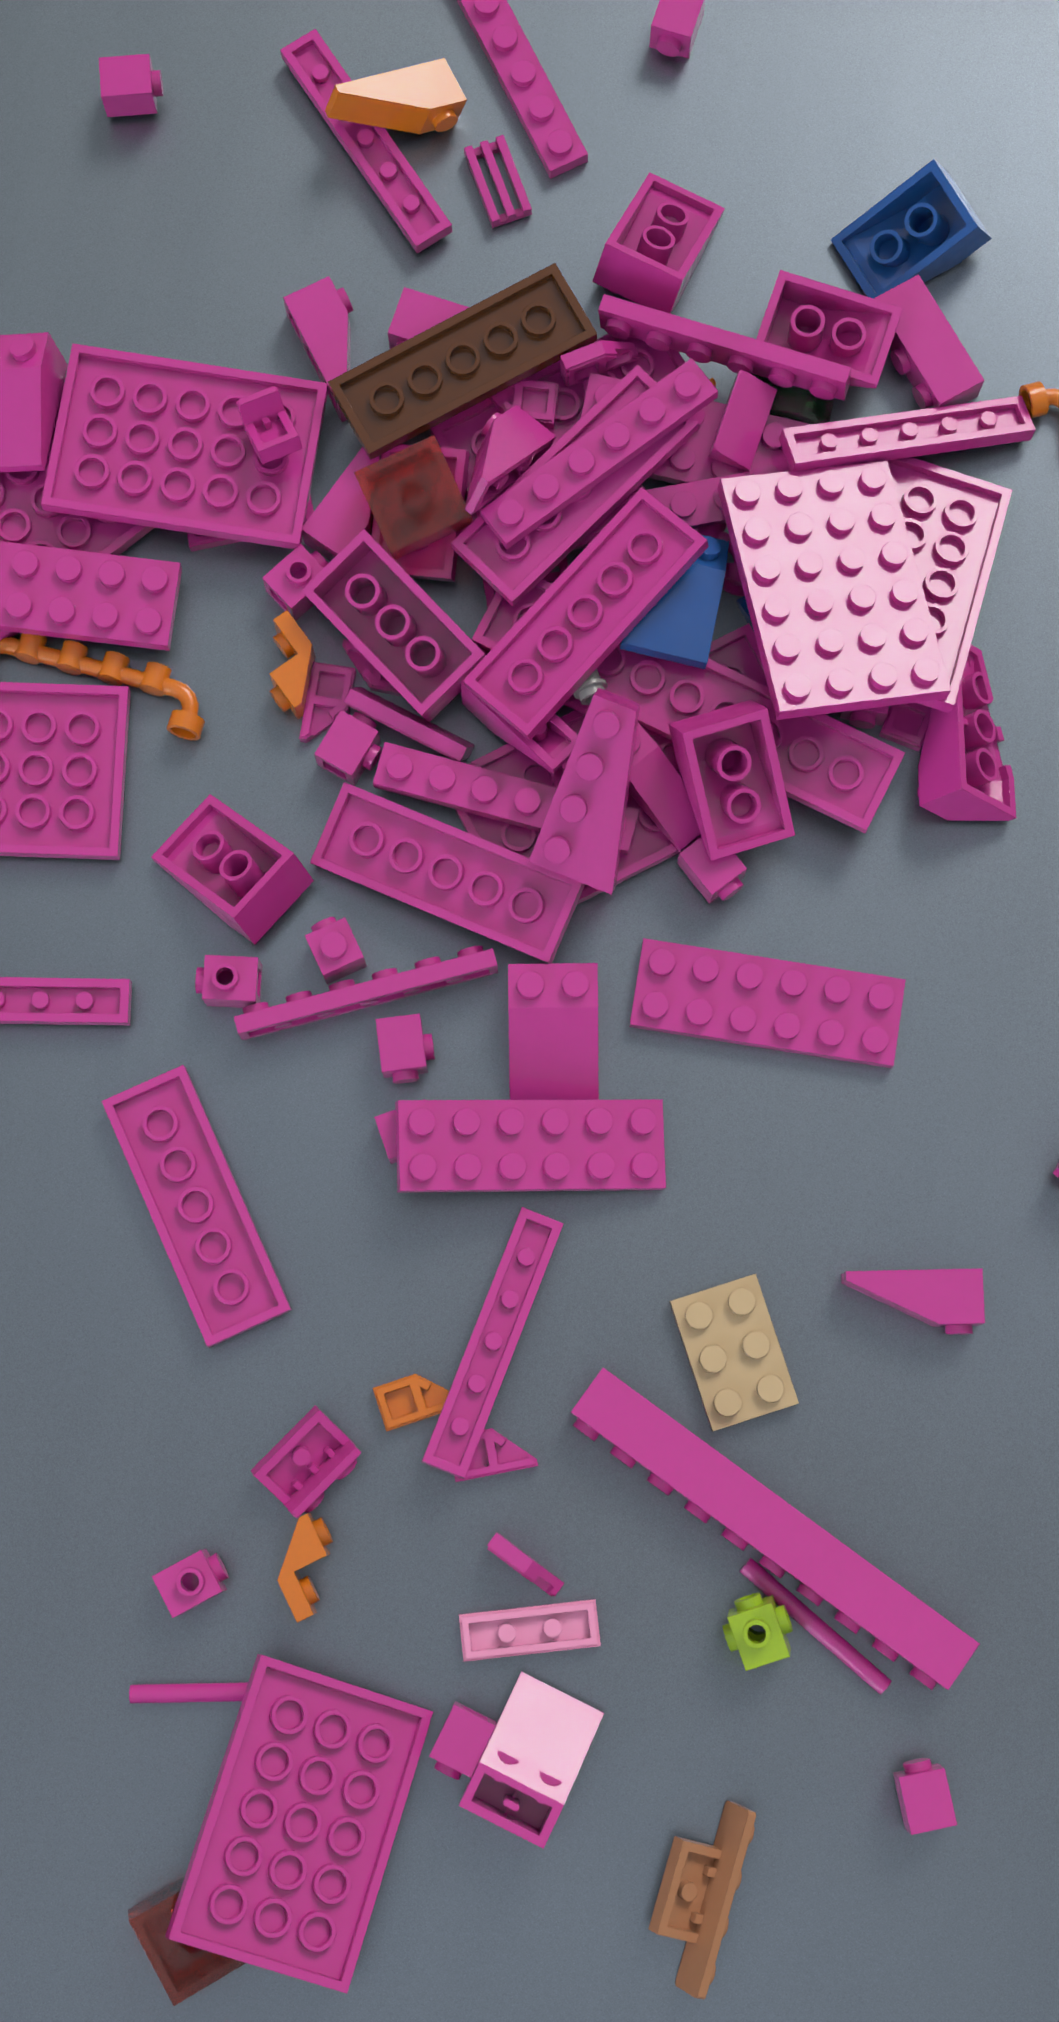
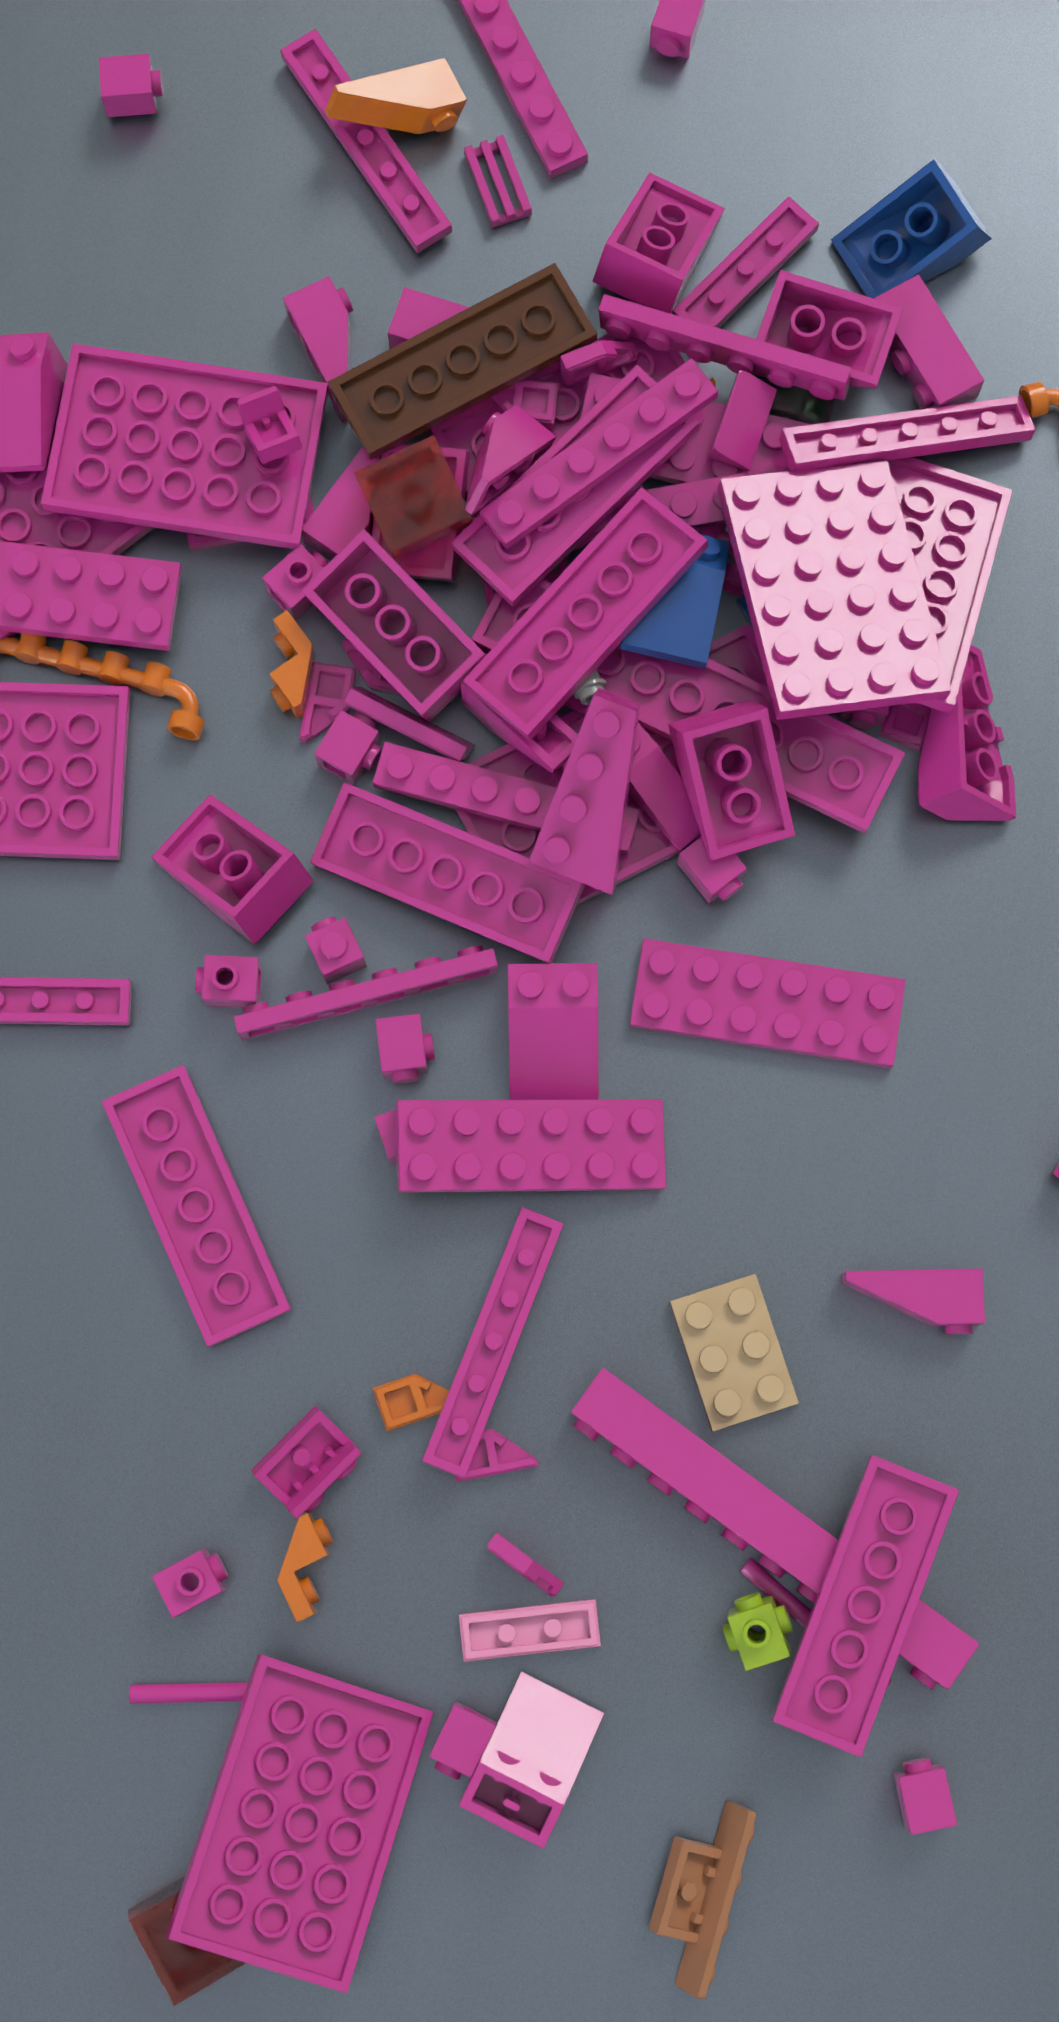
(749, 265): none -> dark pink plate
(865, 1605): none -> dark pink plate

